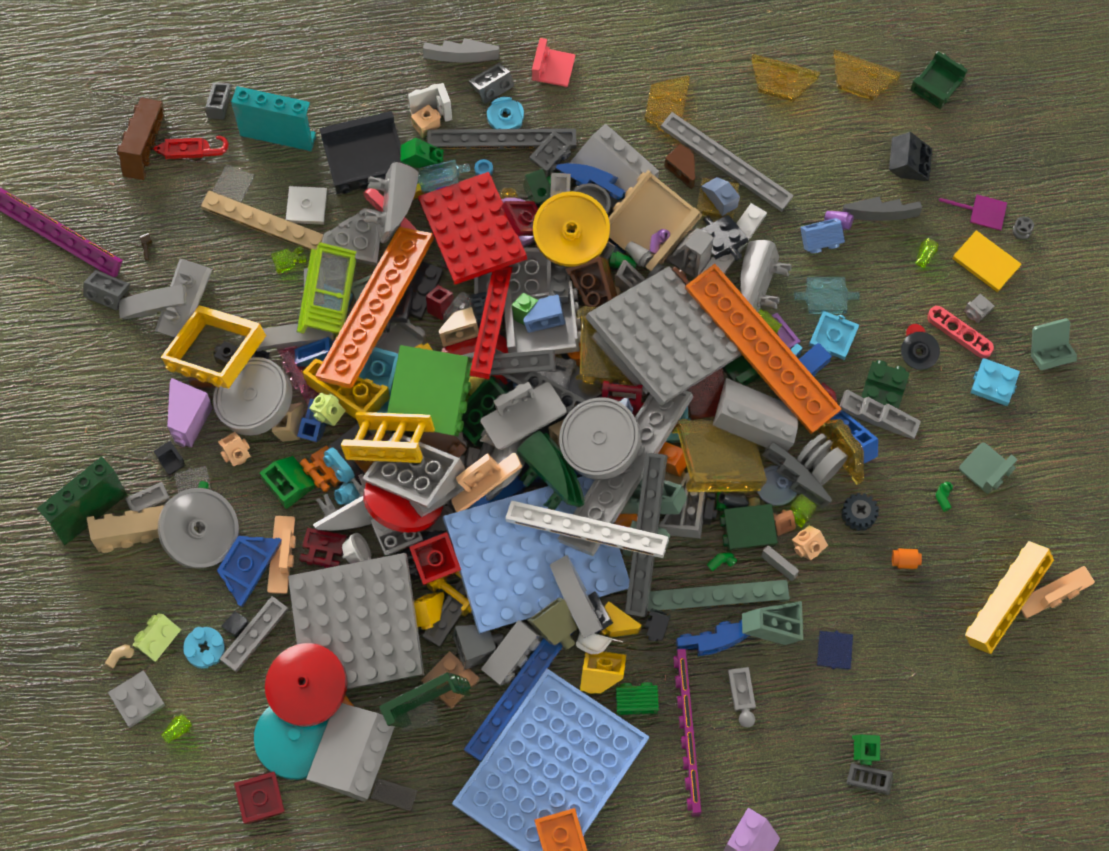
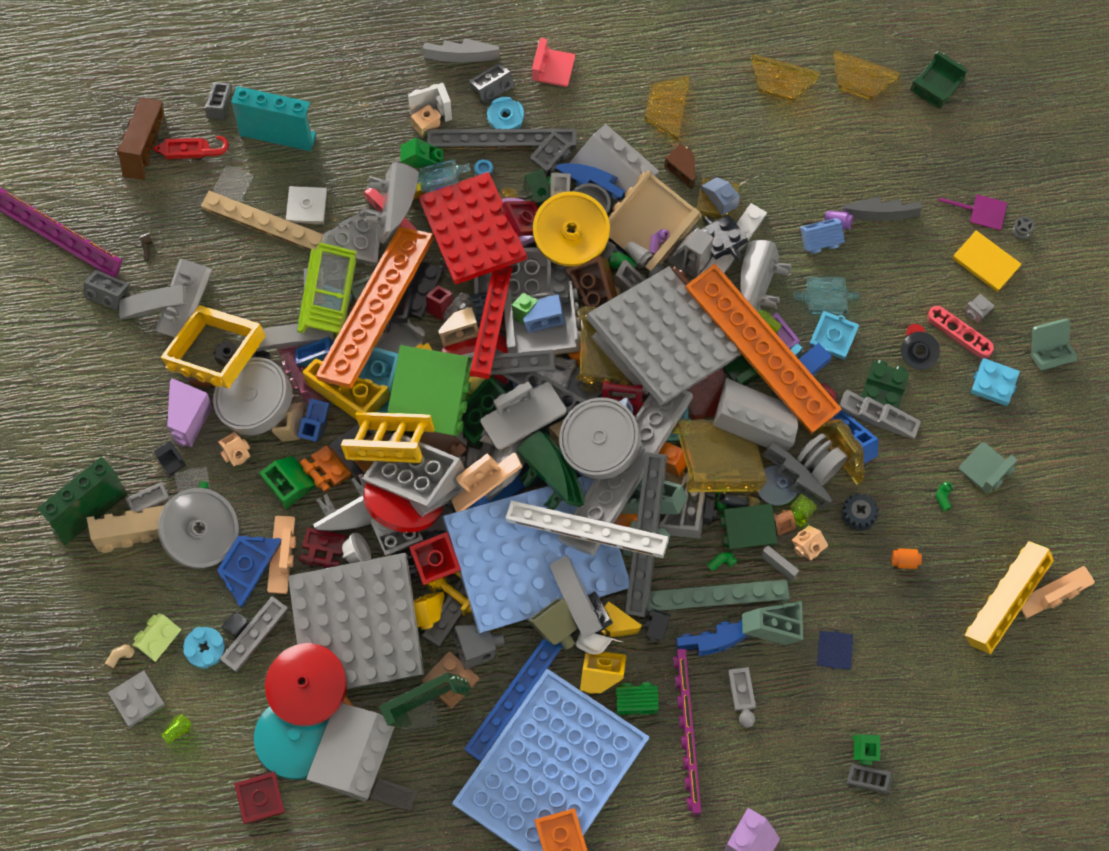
(284, 260): clear neon green plate -> none
(327, 409): yellowish green brick -> none
(339, 465): medium azure plate -> none
(346, 494): medium azure rock -> none
(361, 150): black panel -> none
(512, 652): light grey wedge -> none
(726, 161): light grey plate -> none
(910, 157): black slope -> none
(926, 252): clear neon green cone -> none

